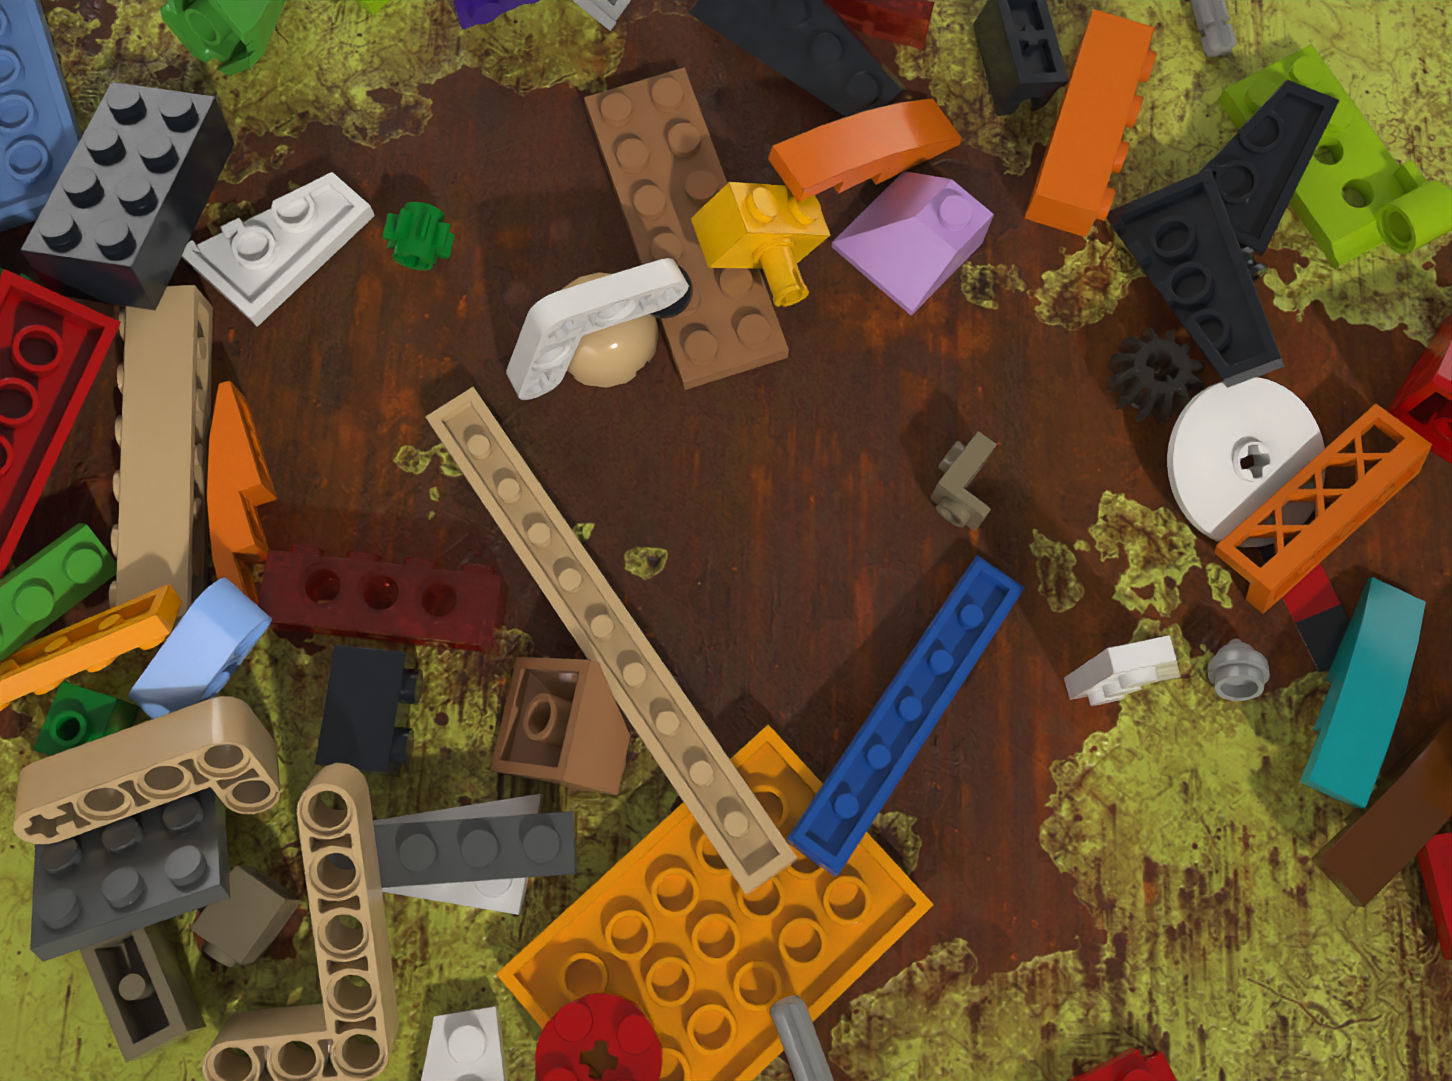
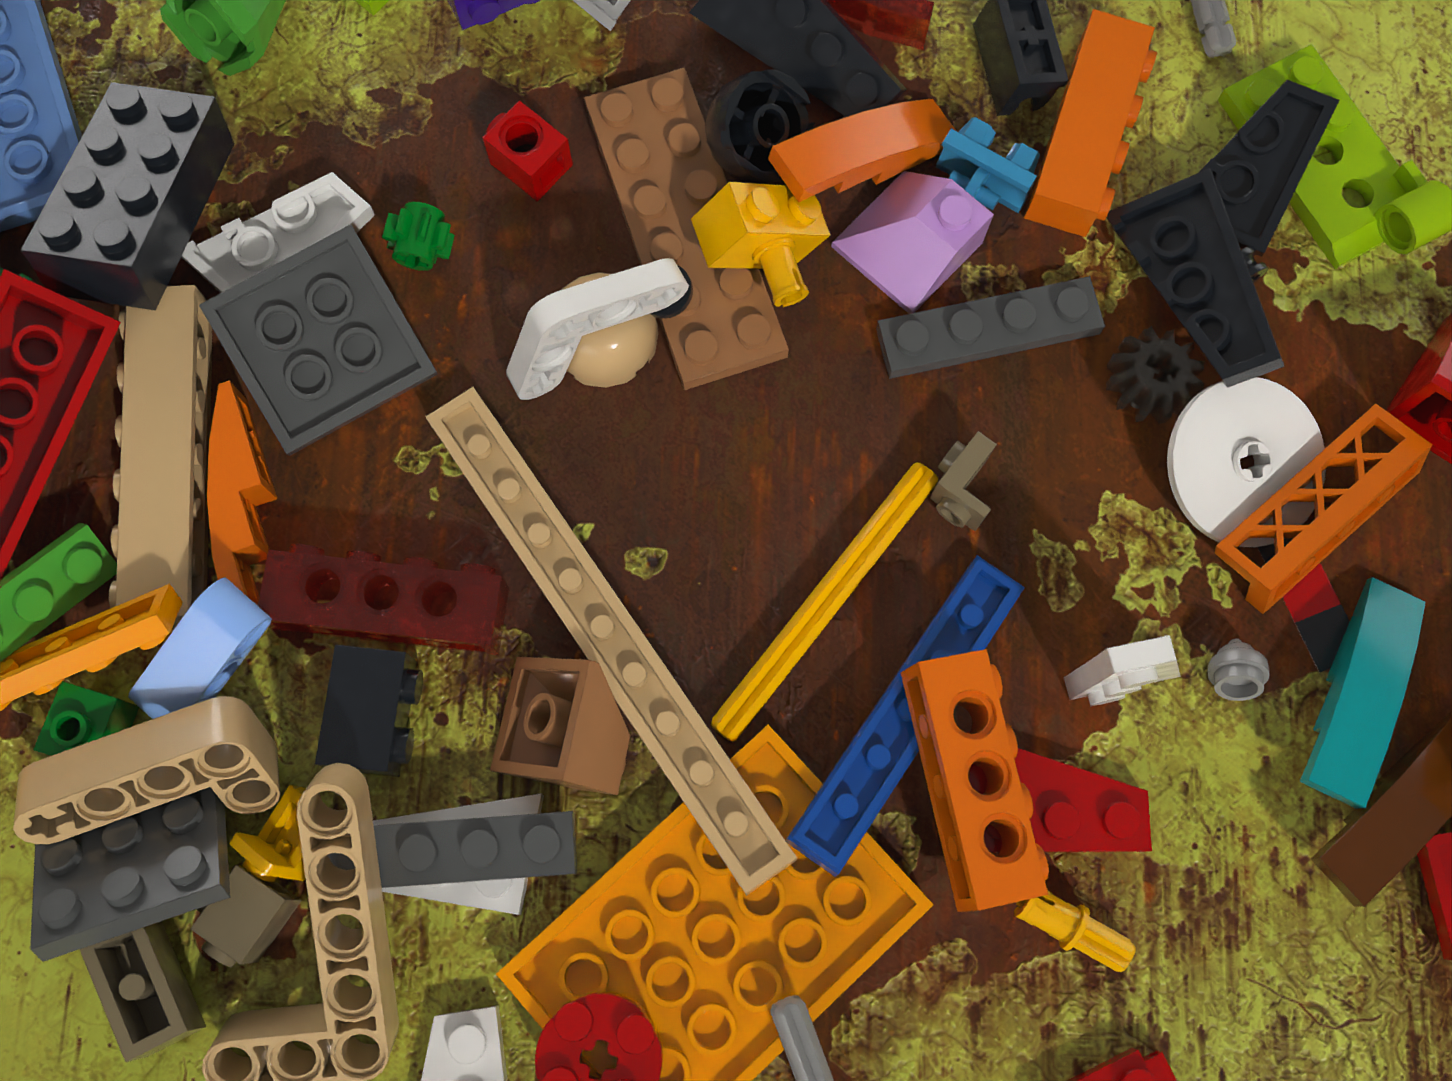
(278, 845): none -> yellow bracket
(318, 340): none -> dark grey plate
(530, 170): none -> red brick
(751, 118): none -> black cylinder
(823, 602): none -> yellow axle
(960, 812): none -> orange brick
(984, 172): none -> dark azure hips
(989, 327): none -> dark grey plate
(1075, 808): none -> red wing
(1077, 929): none -> yellow axle

